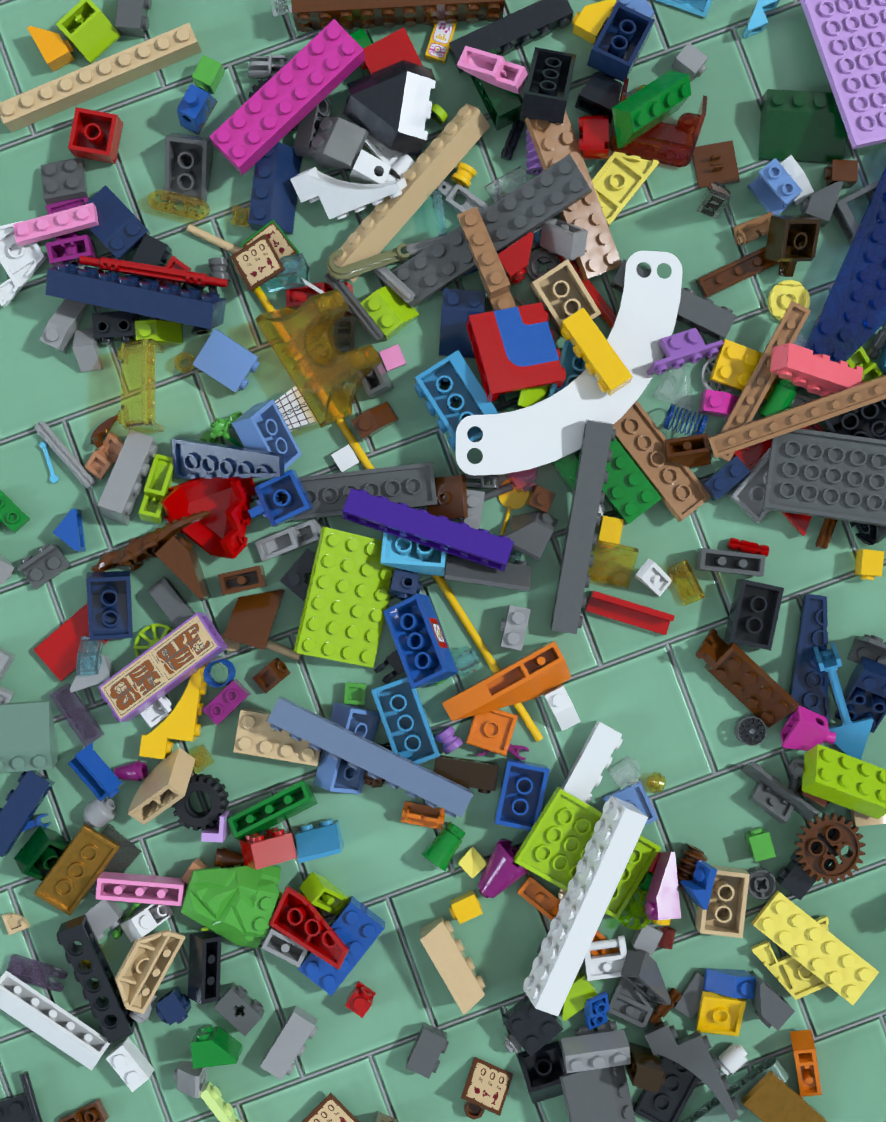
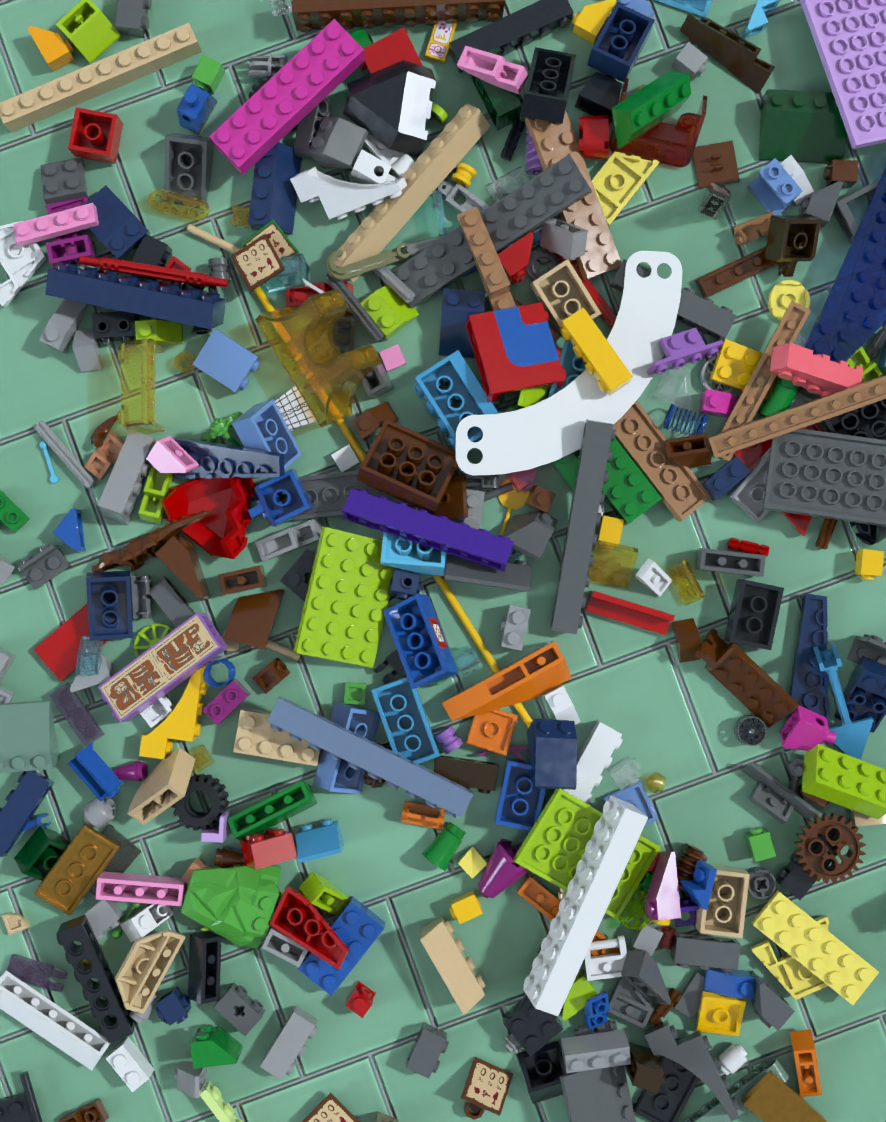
(140, 597): none -> dark grey hinge
(170, 457): none -> bright pink slope
(408, 466): none -> reddish brown slope
(553, 753): none -> dark blue slope
(686, 639): none -> reddish brown slope
(687, 905): none -> dark purple bracket
(705, 952): none -> dark grey brick
(729, 50): none -> dark brown wedge

